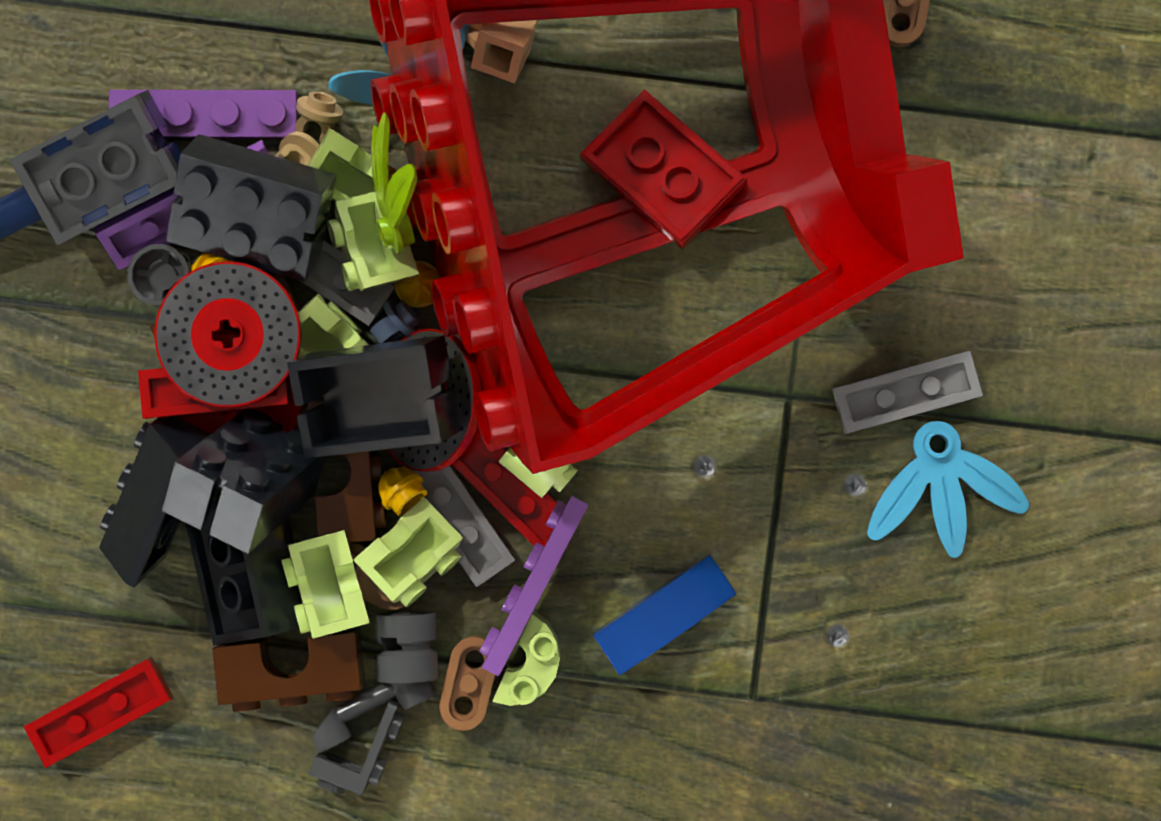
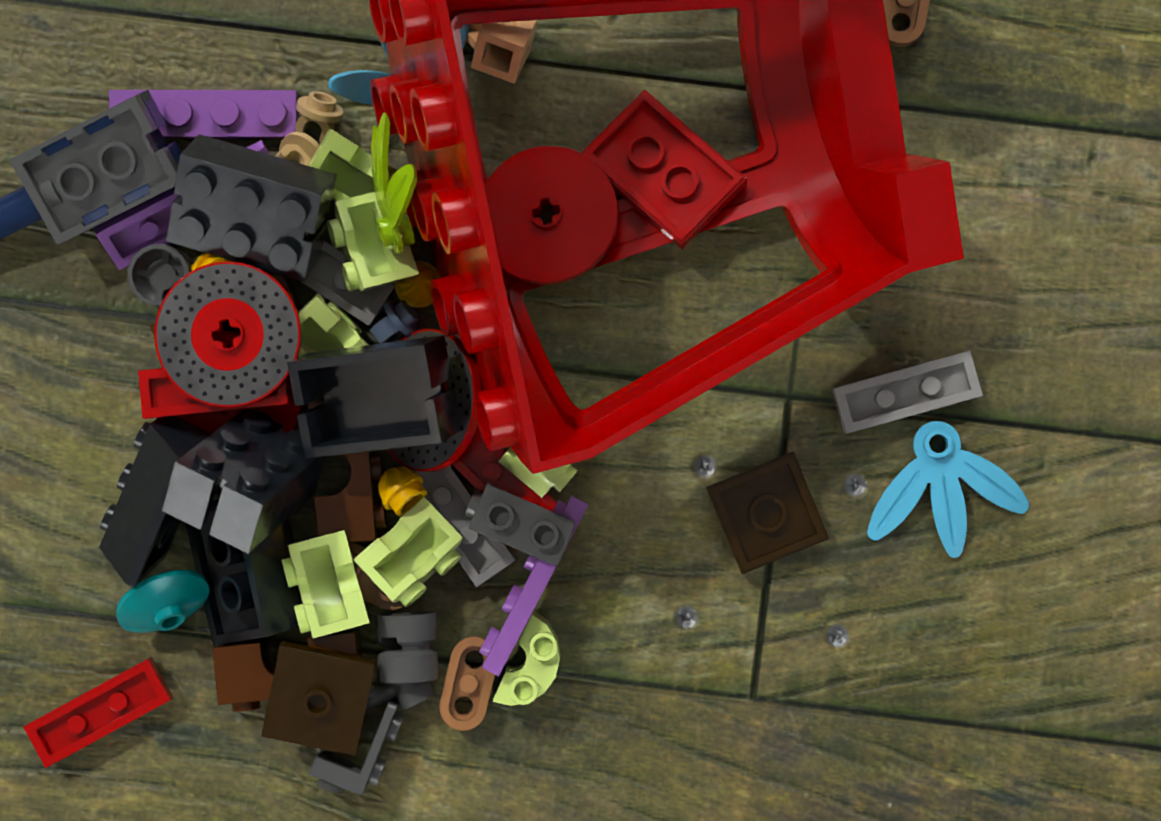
(162, 601): none -> teal dish
(318, 698): none -> dark brown plate
(519, 523): none -> dark grey bracket
(576, 235): none -> red piece
(663, 614): blue slope -> none
(767, 512): none -> dark brown plate

